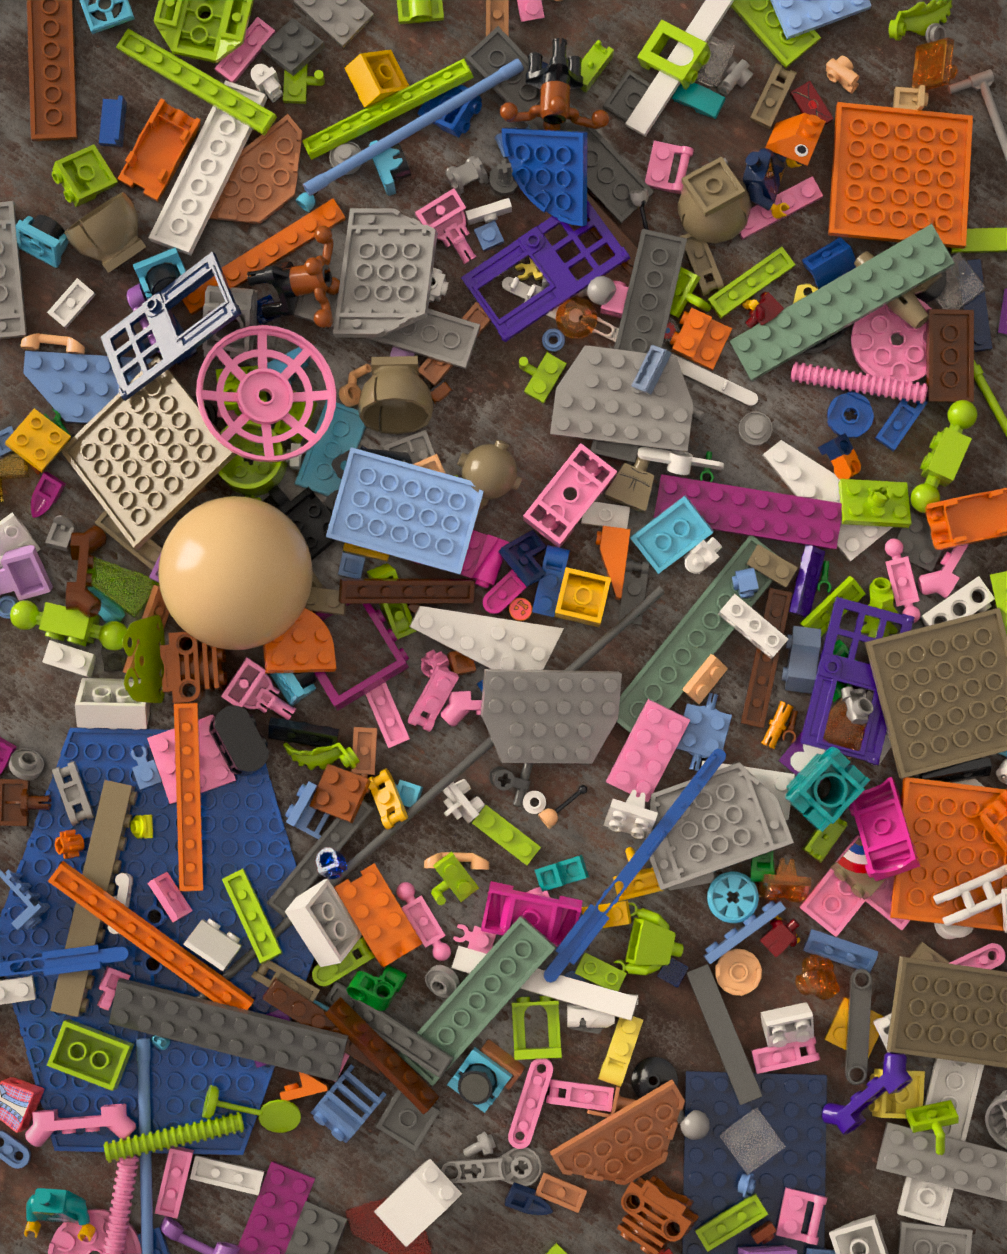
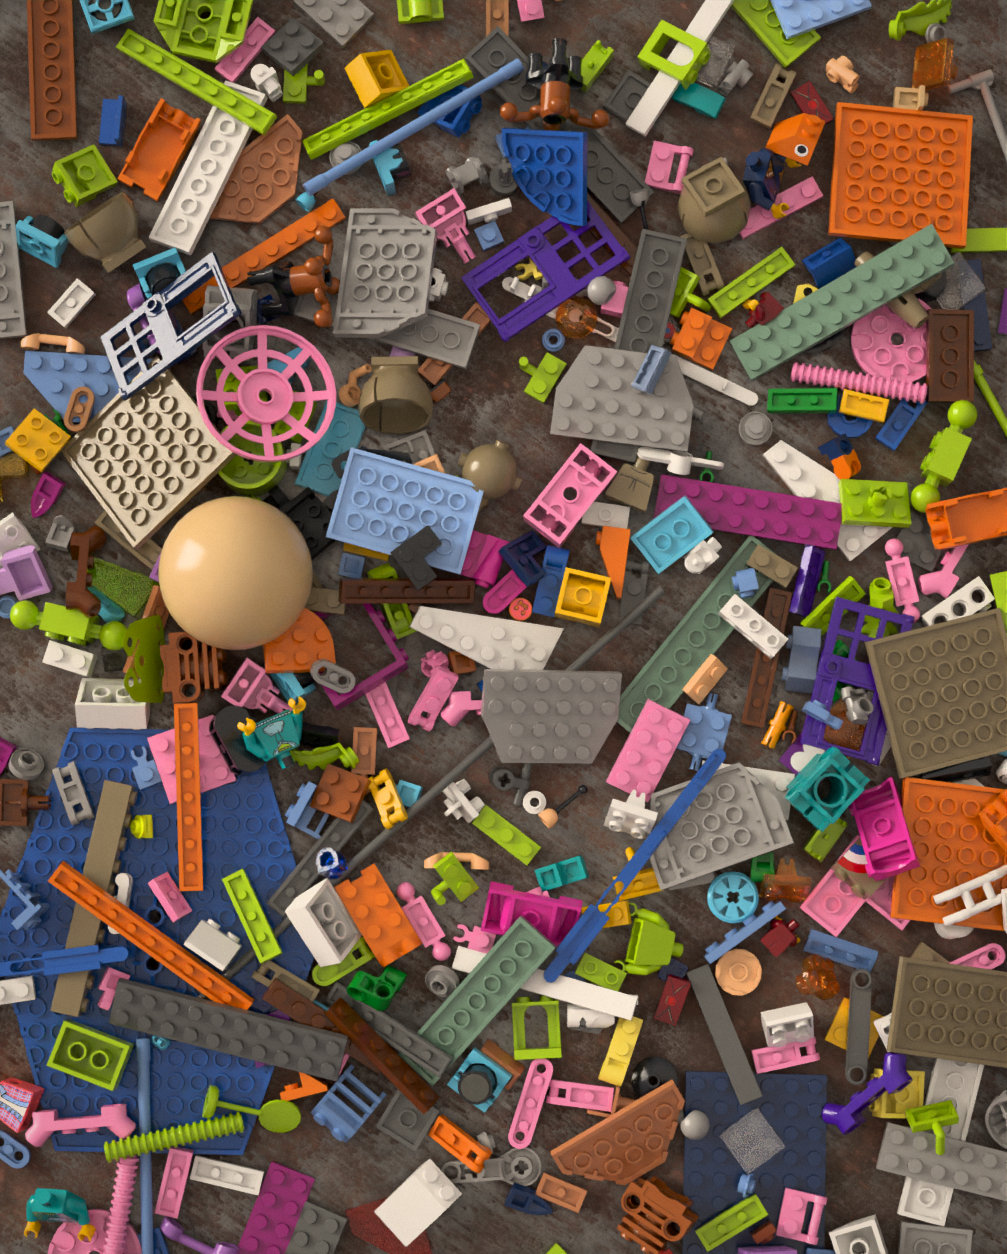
(69, 844): orange gear -> none
(78, 409): none -> medium nougat plate
(276, 734): none -> teal torso
(331, 676): none -> light grey plate
(411, 557): none -> black brick
(459, 1143): none -> orange plate
(672, 999): none -> dark red tile
(802, 400): none -> green plate
(818, 711): none -> medium blue plate
(863, 406): none -> yellow plate

